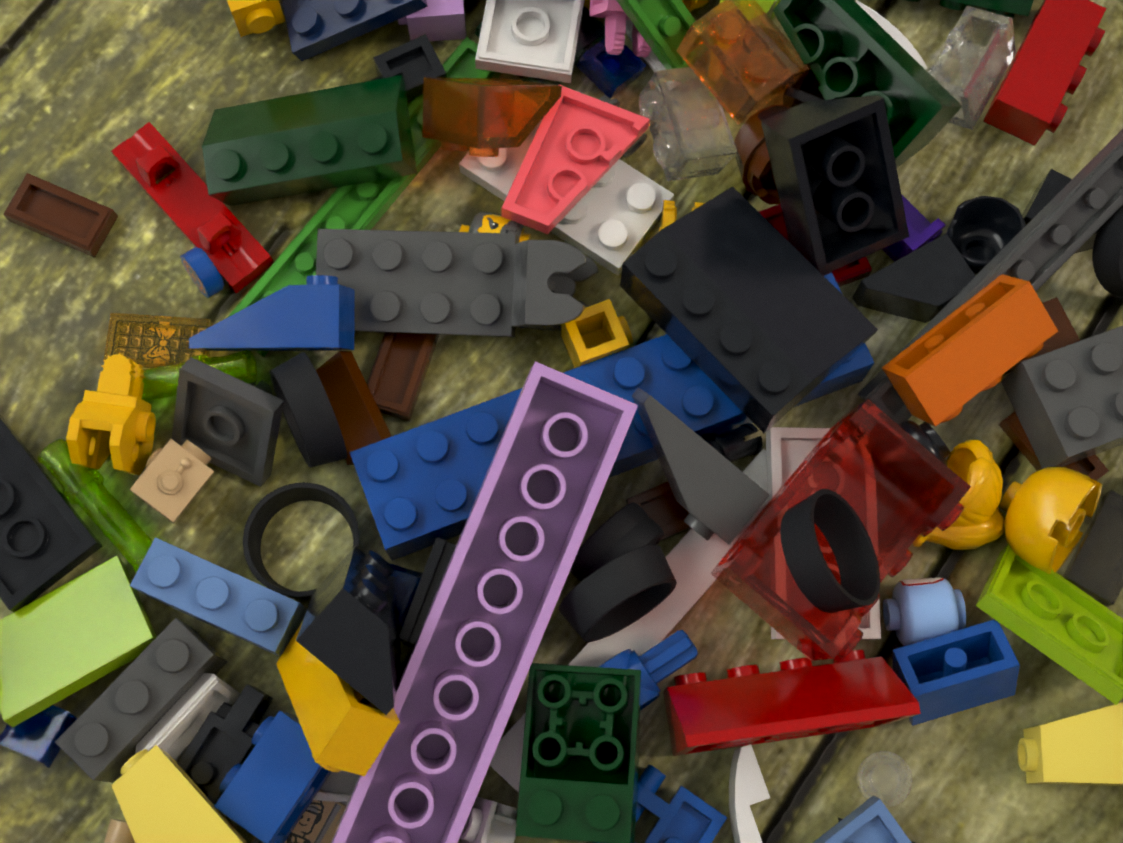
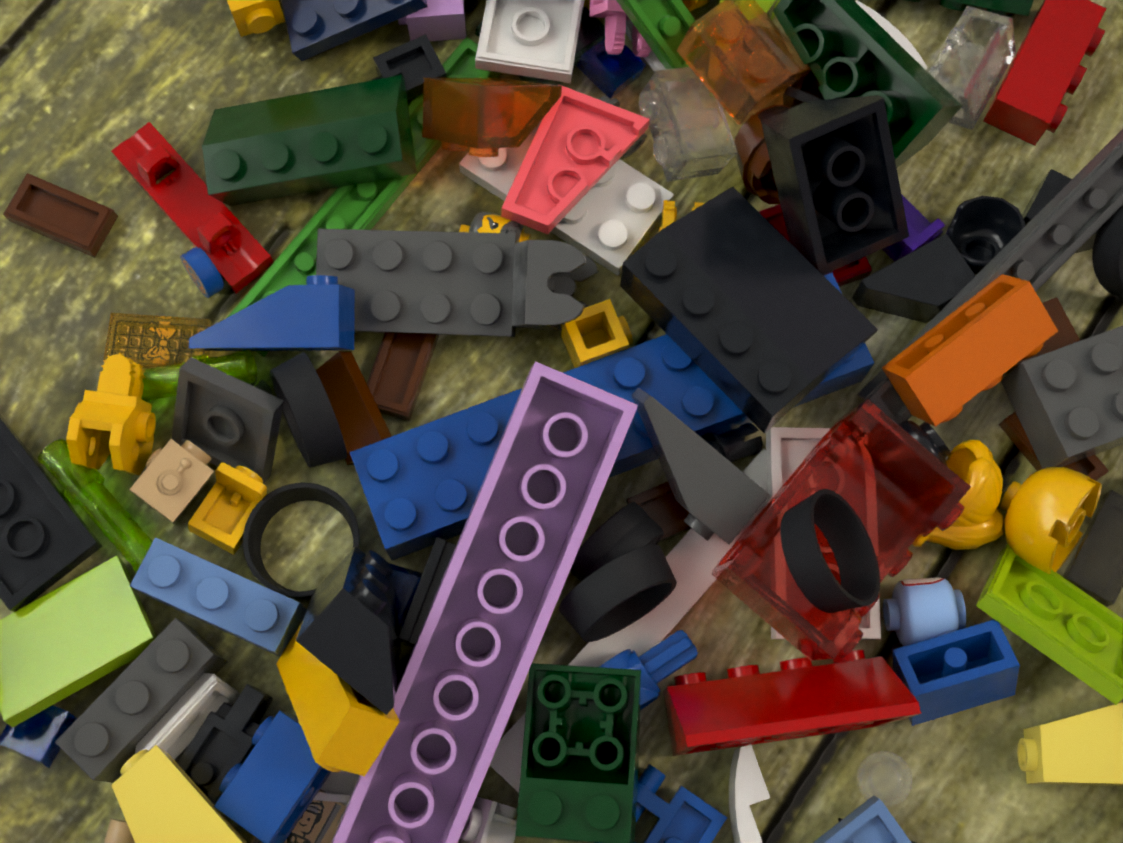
(227, 507): none -> yellow bracket

